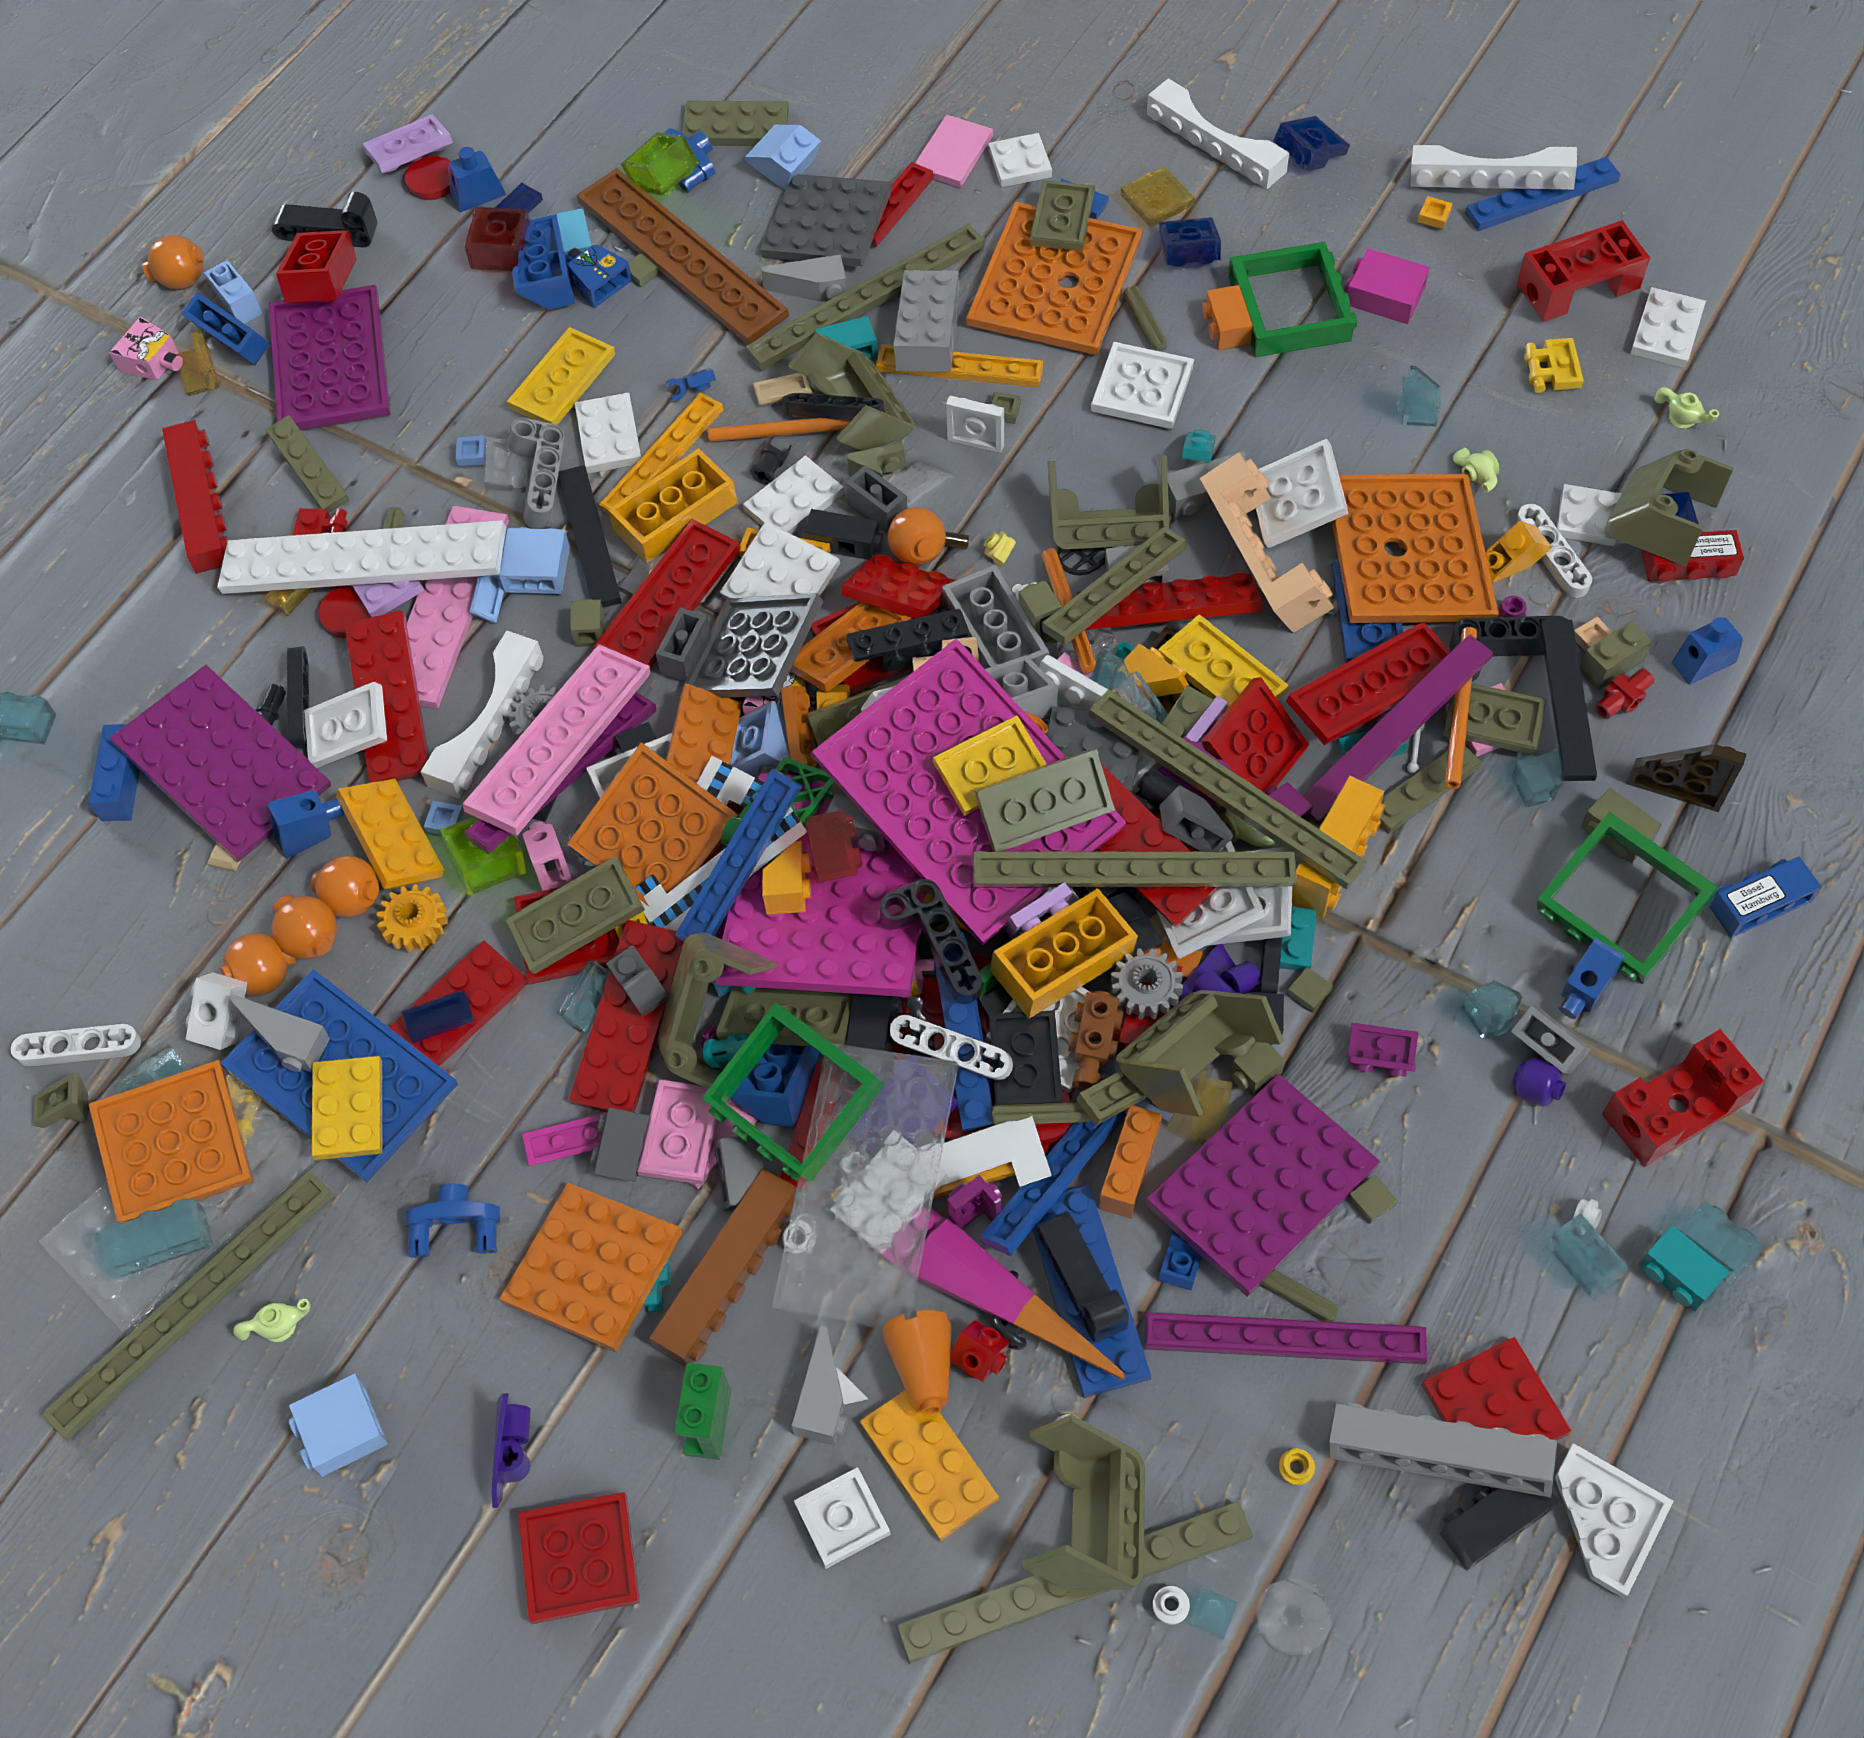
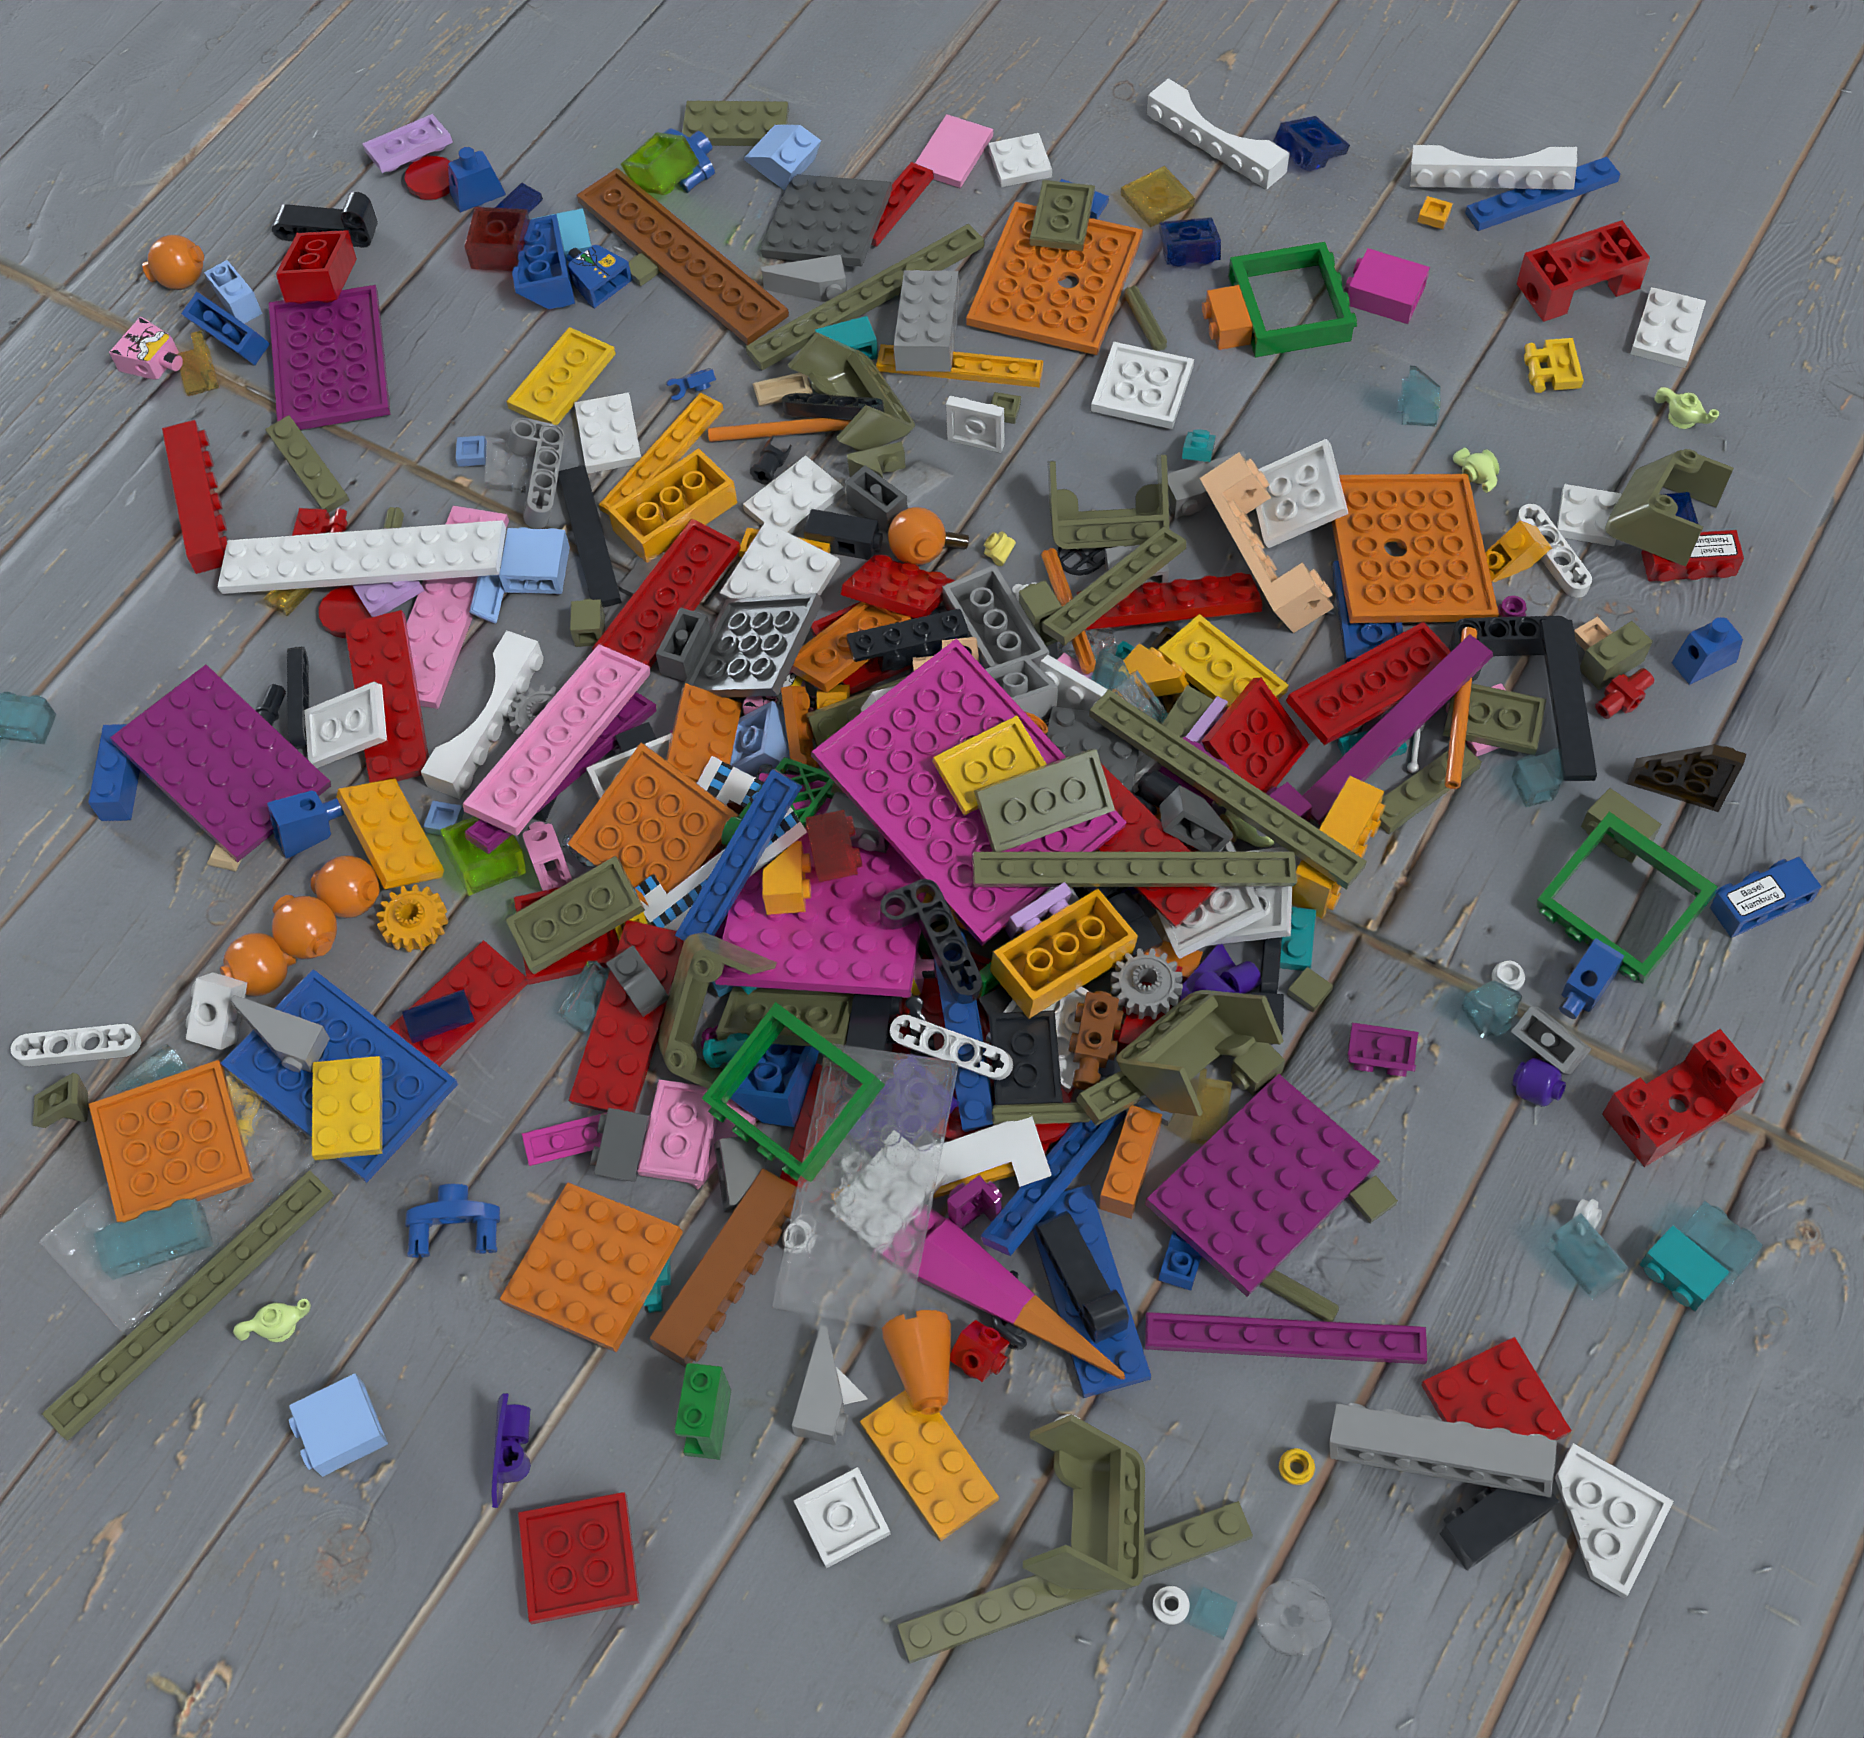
(1509, 974): none -> white plate

